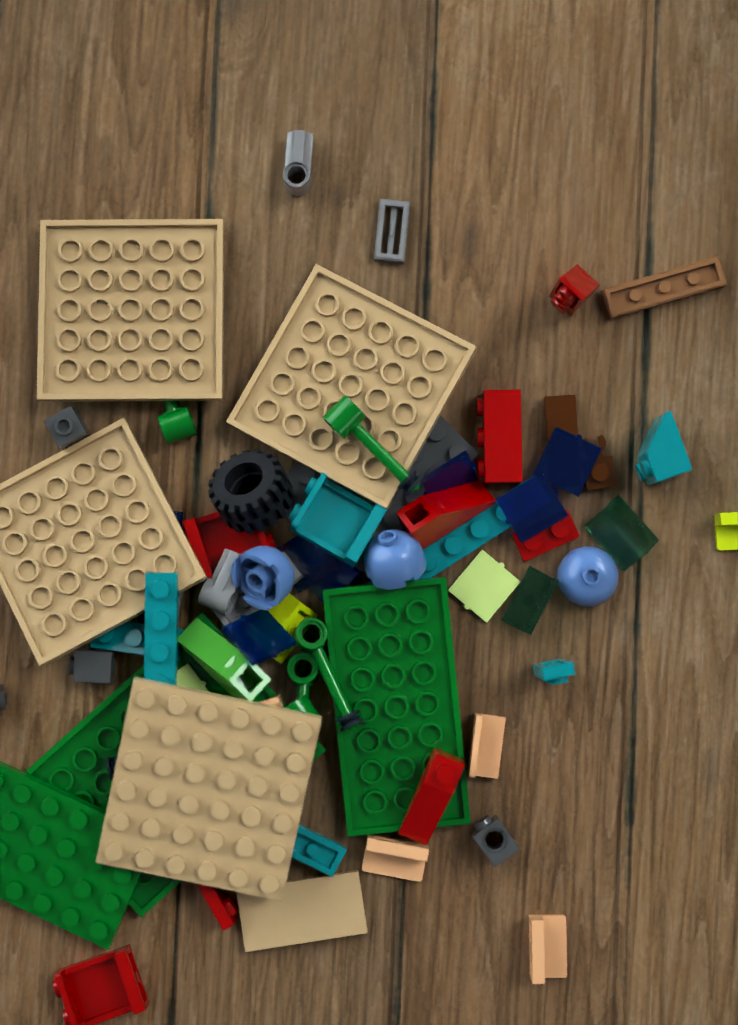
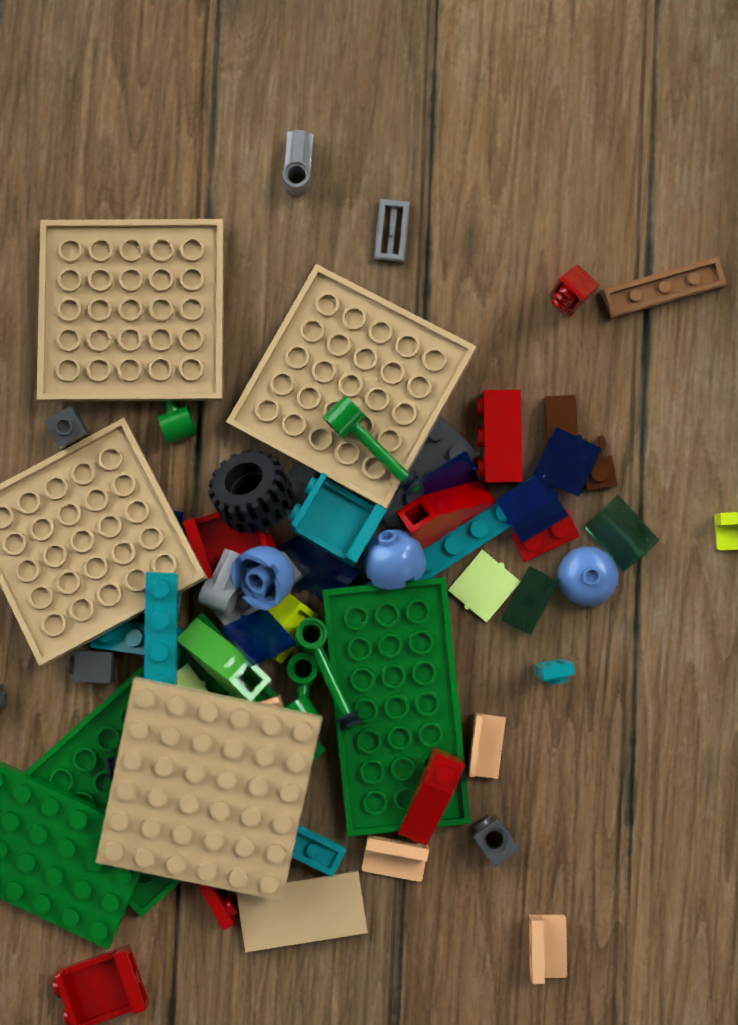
(662, 452): teal slope -> none

